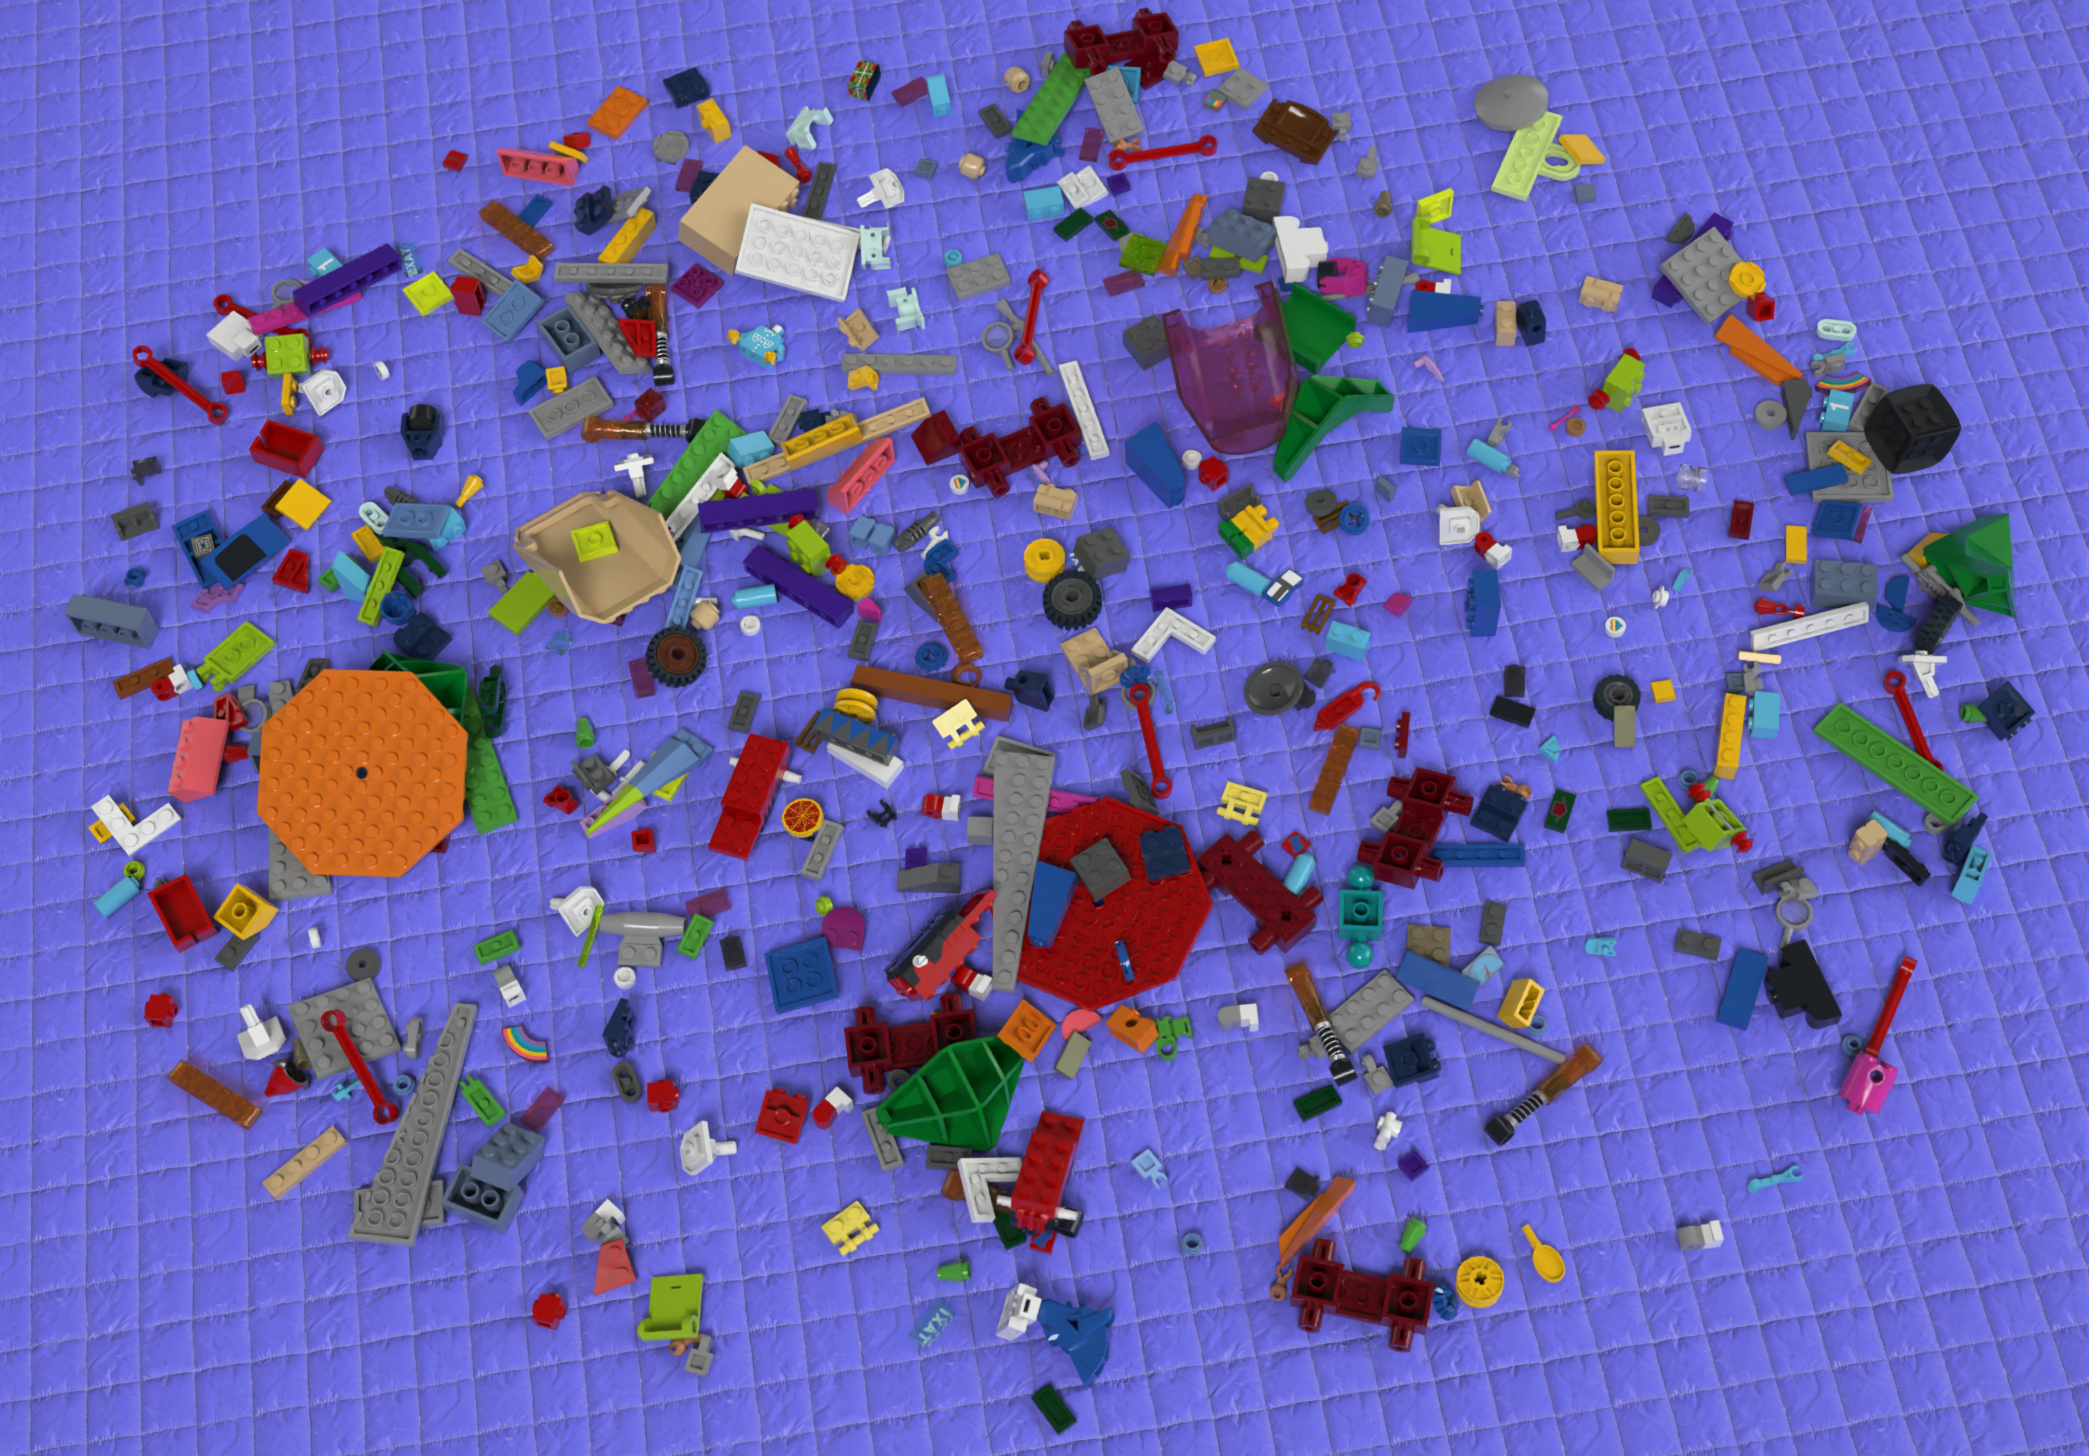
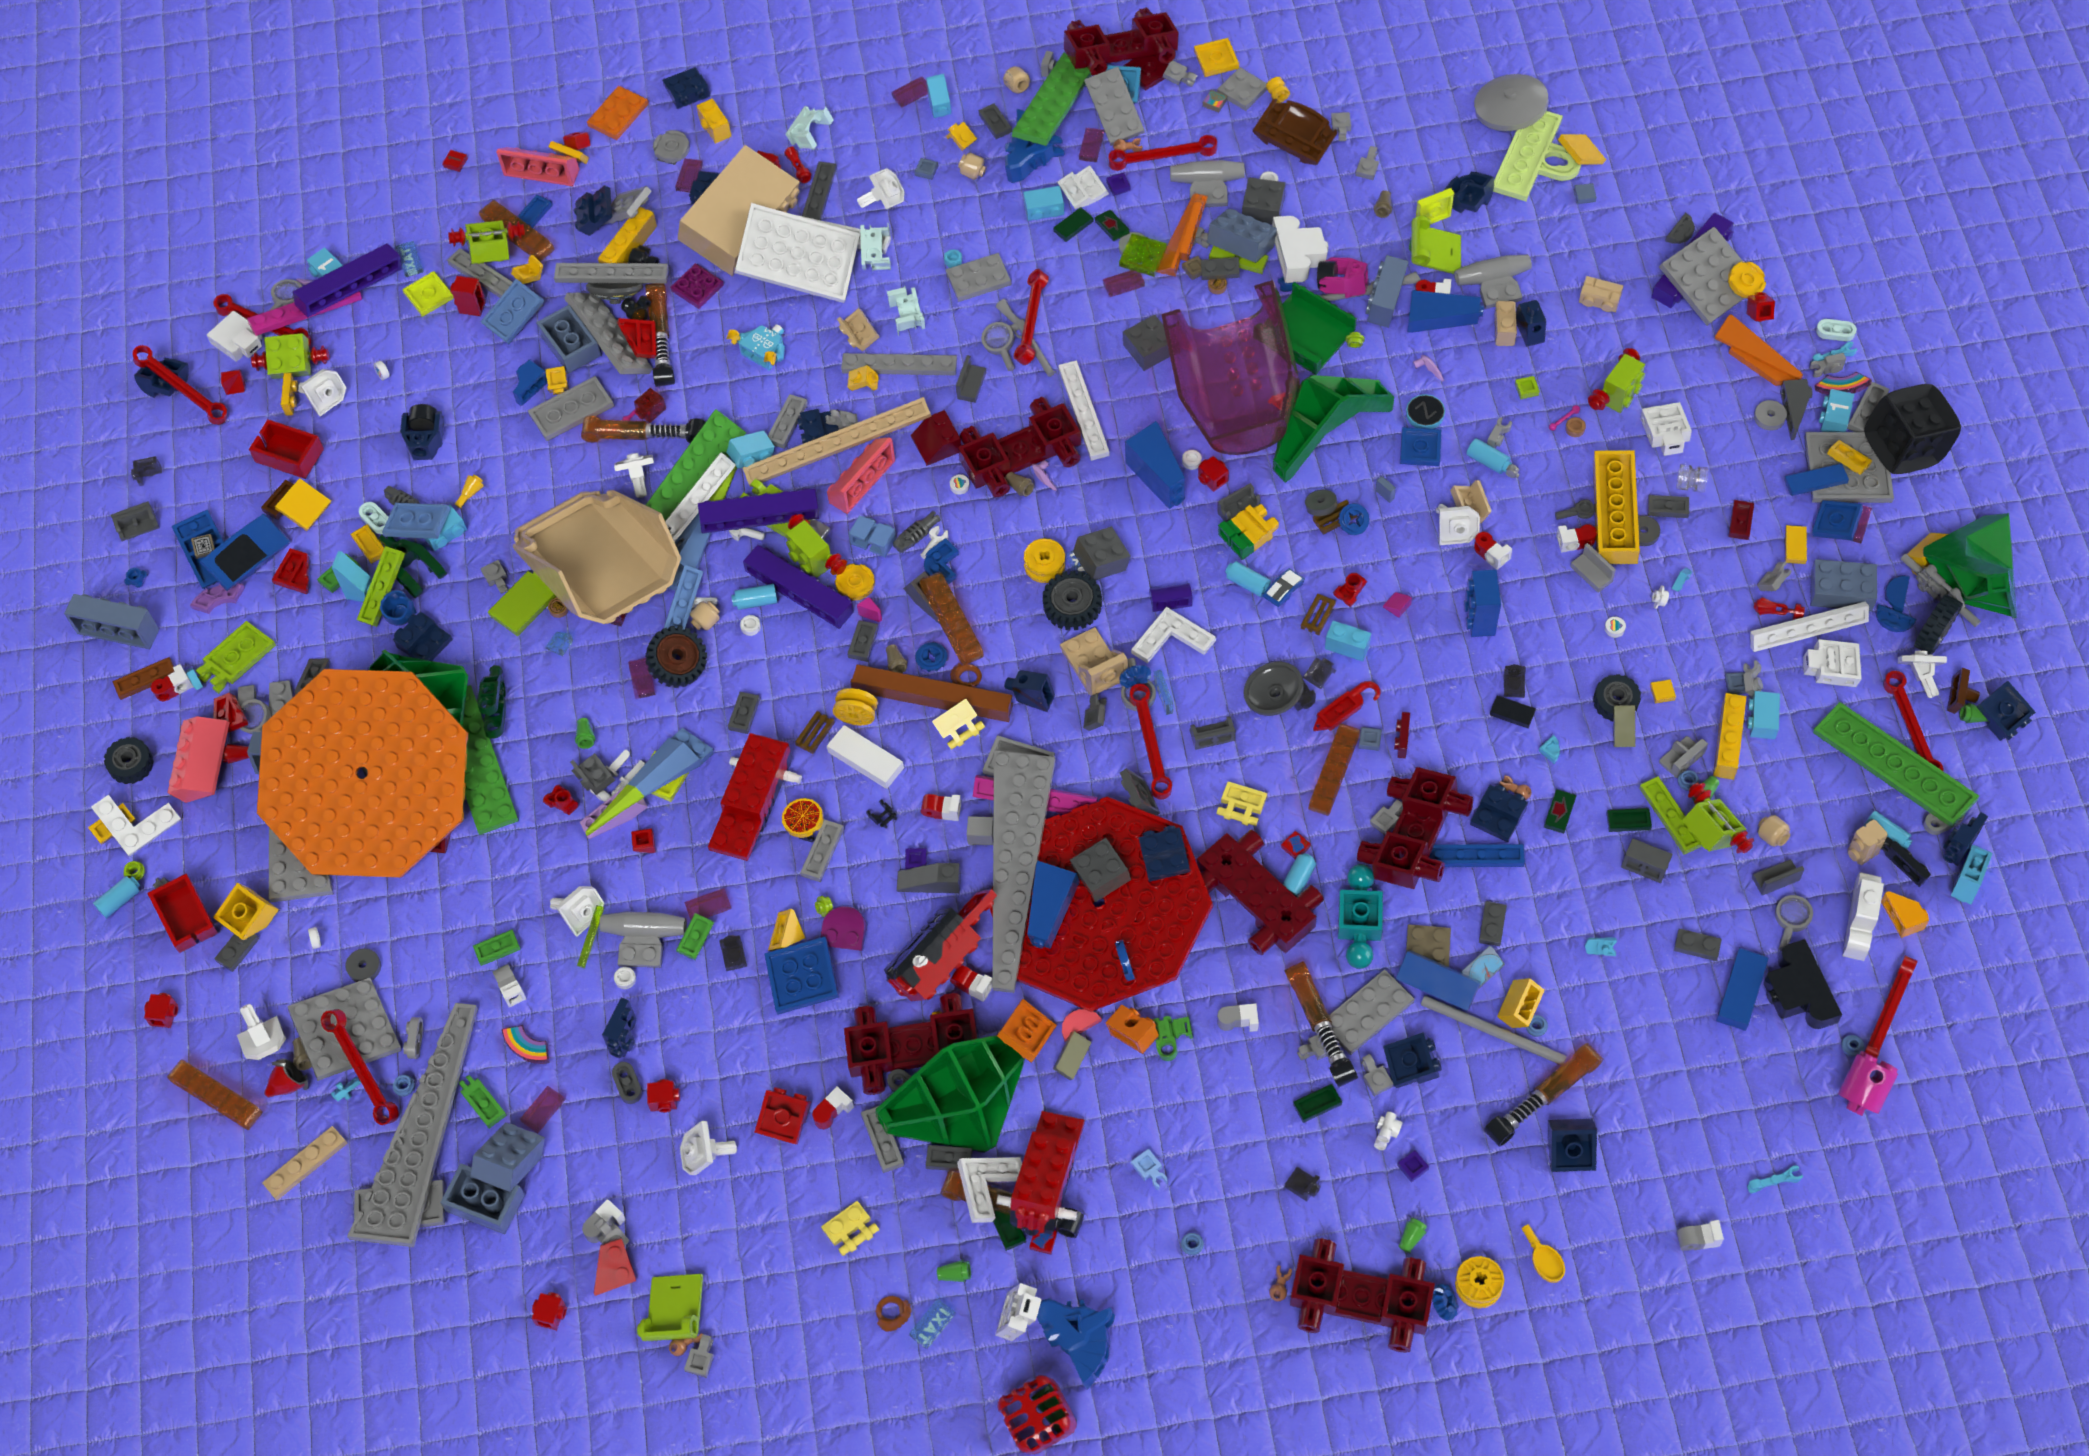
(124, 750): none -> black wheel
(487, 240): none -> lime brick
(594, 541): neon yellow tile -> none
(641, 255): none -> black piece
(730, 483): white leg -> none
(786, 930): none -> yellow slope
(821, 441): yellow slope -> none
(856, 736): dark grey brick -> none
(864, 80): piece -> none
(895, 659): none -> dark tan cone
(904, 1309): none -> dark orange piece
(961, 135): none -> yellow bracket
(970, 381): none -> dark grey panel
(1020, 484): none -> dark tan cone
(1035, 1419): none -> red piece
(1055, 501): tan brick -> none
(1208, 178): none -> light grey plate
(1277, 89): none -> yellow wheel
(1314, 1218): orange wedge -> none
(1425, 411): none -> black tile
(1471, 191): none -> dark blue brick
(1495, 277): none -> light grey plate
(1527, 387): none -> lime plate
(1572, 1145): none -> dark blue slope
(1683, 755): none -> light grey panel
(1760, 657): tile -> none
(1774, 831): none -> tan head
(1800, 888): light grey plate -> none
(1834, 663): none -> white piece
(1863, 915): none -> white brick
(1905, 914): none -> light orange slope
(1960, 691): none -> reddish brown tile

